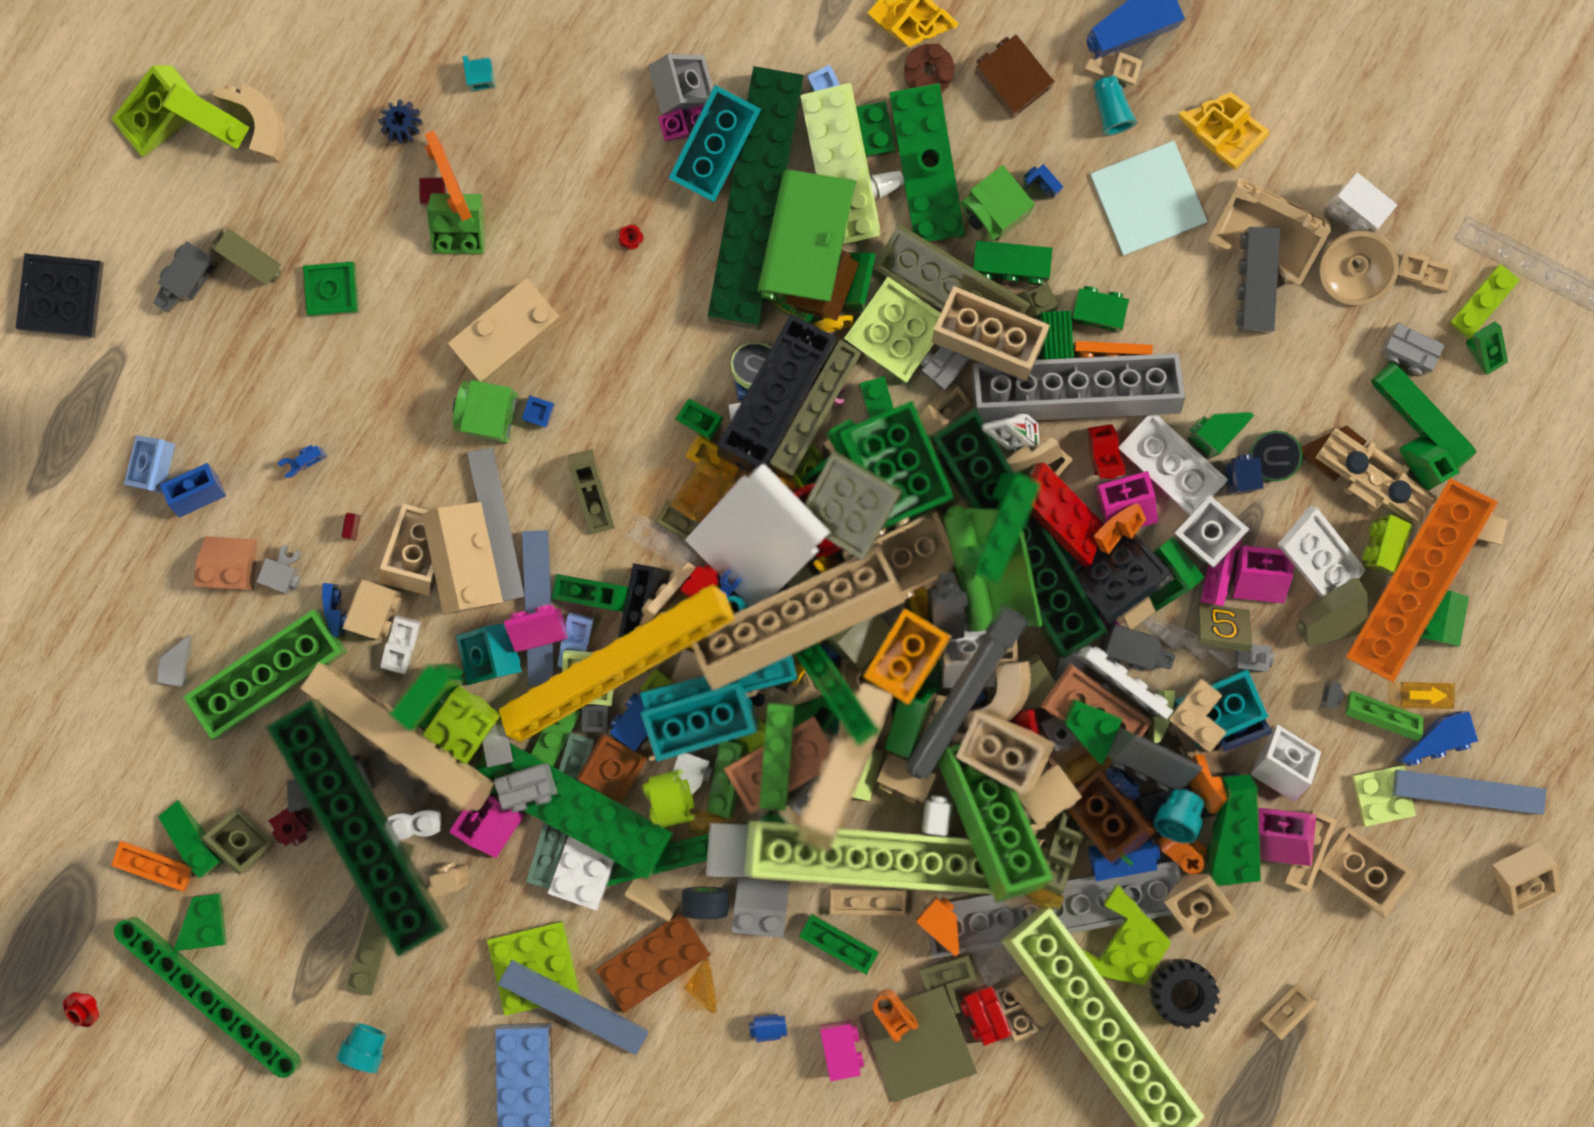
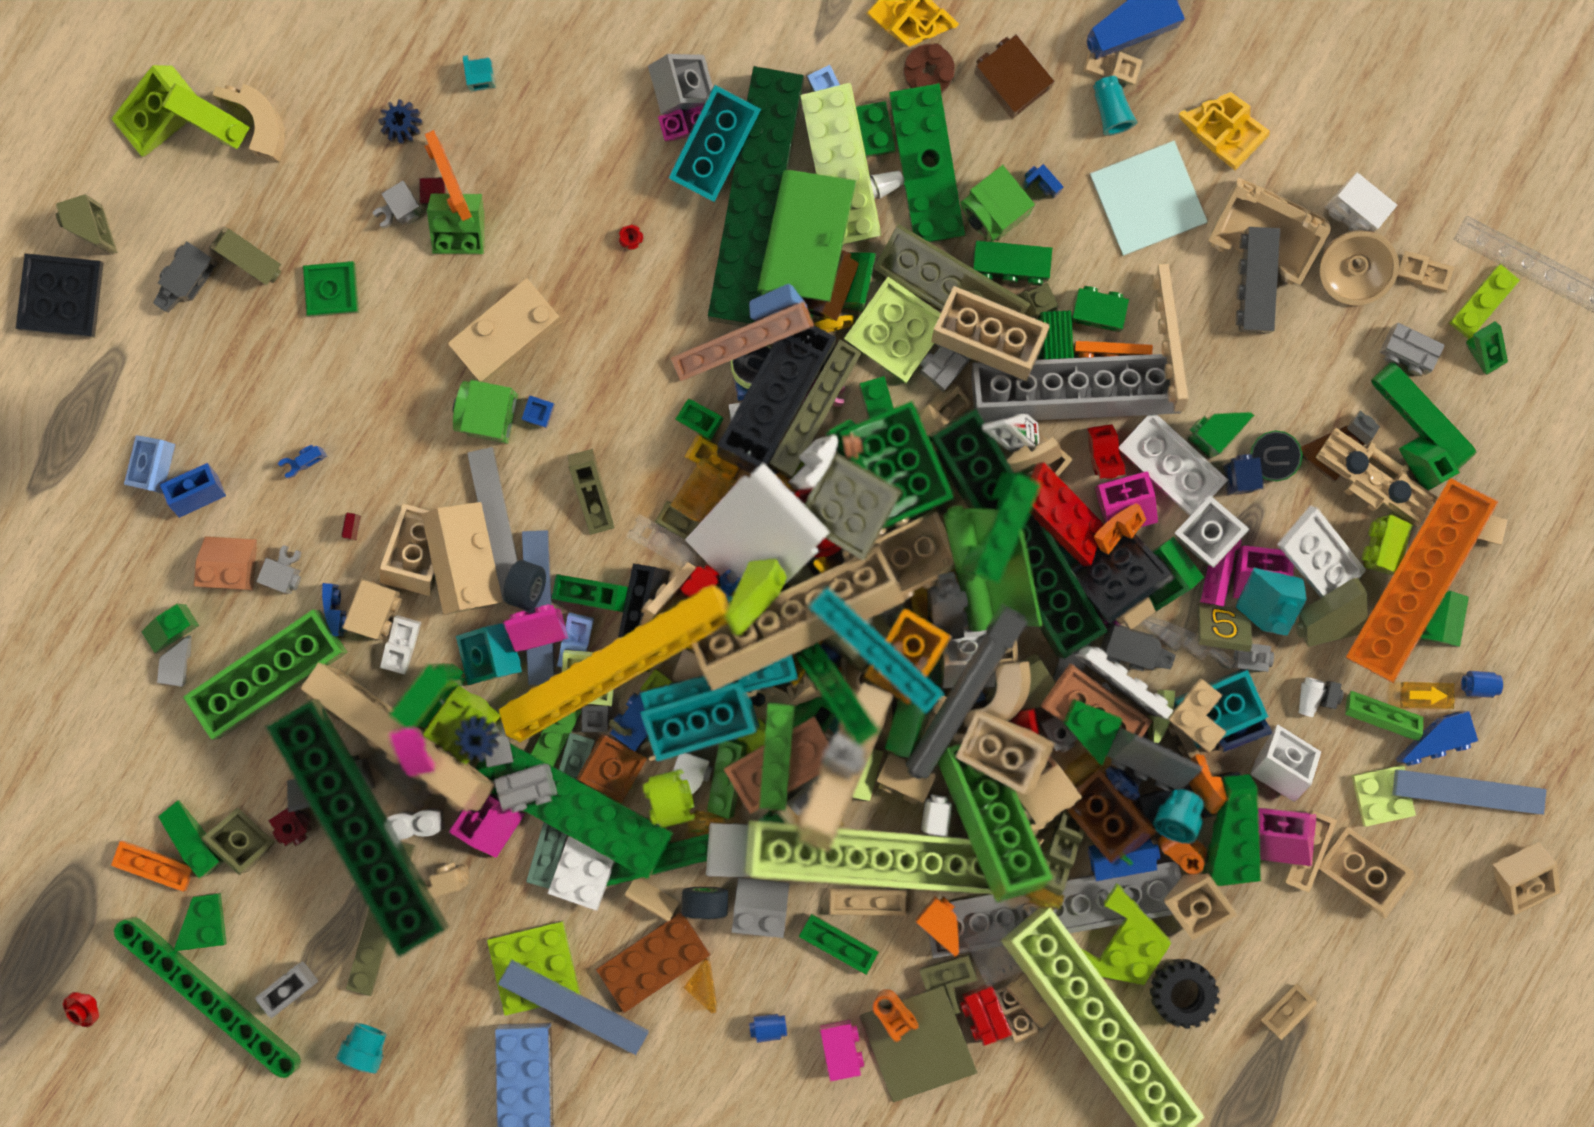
(87, 221): none -> olive slope
(169, 627): none -> green slope
(286, 989): none -> light grey brick
(400, 204): none -> light grey brick
(411, 751): none -> dark pink slope
(482, 746): none -> dark blue gear
(524, 585): none -> black wheel
(617, 727): none -> olive leg
(742, 341): none -> nougat plate
(755, 592): none -> lime slope
(774, 302): none -> medium blue slope
(816, 460): none -> white slope
(844, 757): none -> light grey brick
(852, 445): none -> nougat plate
(876, 649): none -> teal plate
(1171, 345): none -> tan plate
(1272, 600): none -> teal slope
(1311, 695): none -> white cone
(1363, 427): none -> dark grey plate
(1482, 684): none -> blue brick

